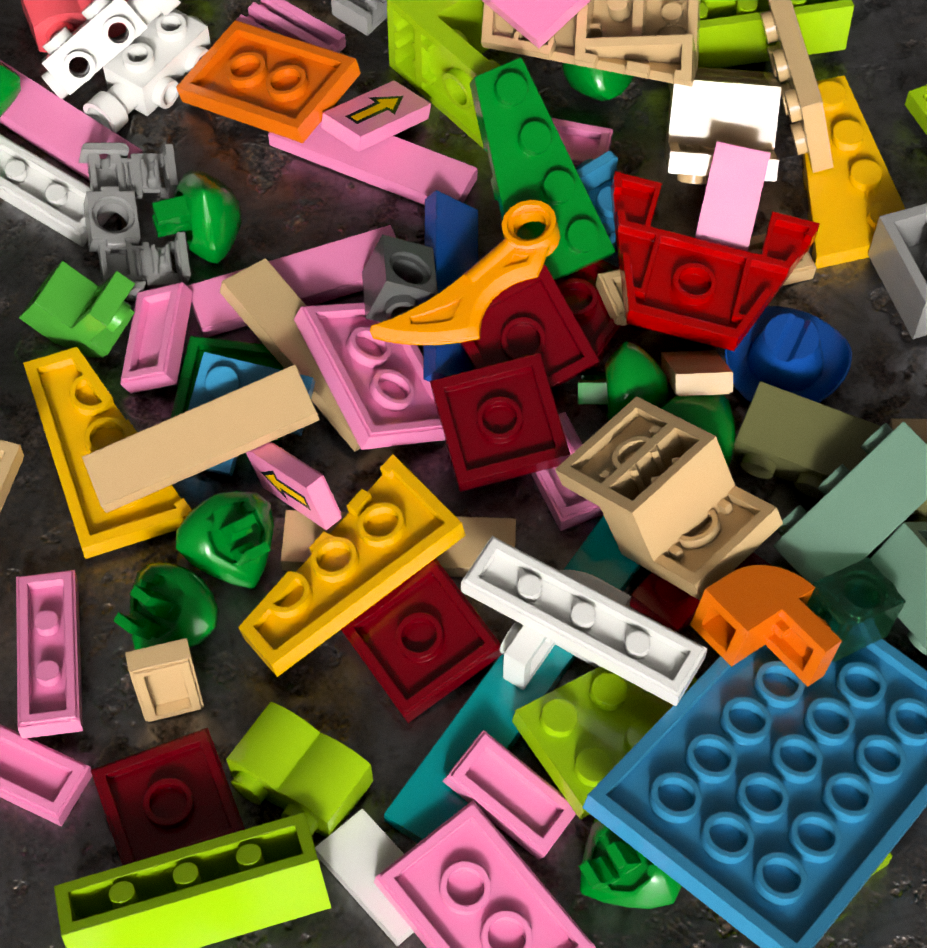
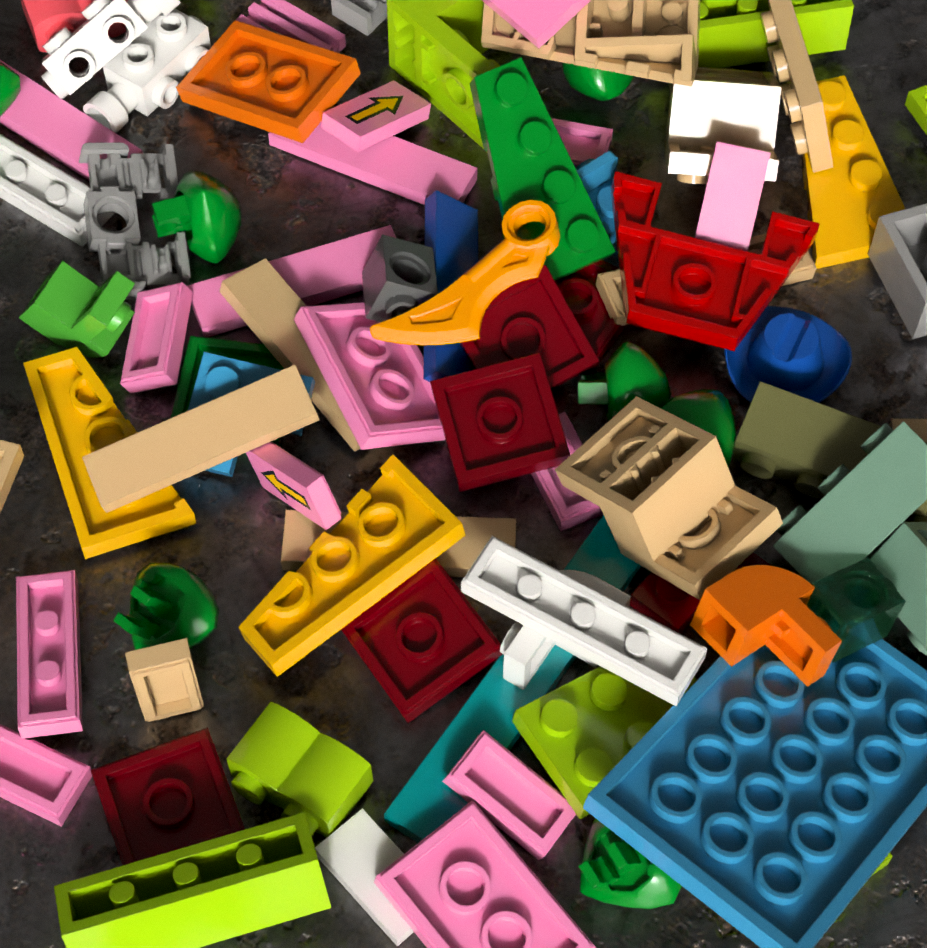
(228, 537): green piece -> none
(697, 373): tan tile -> none

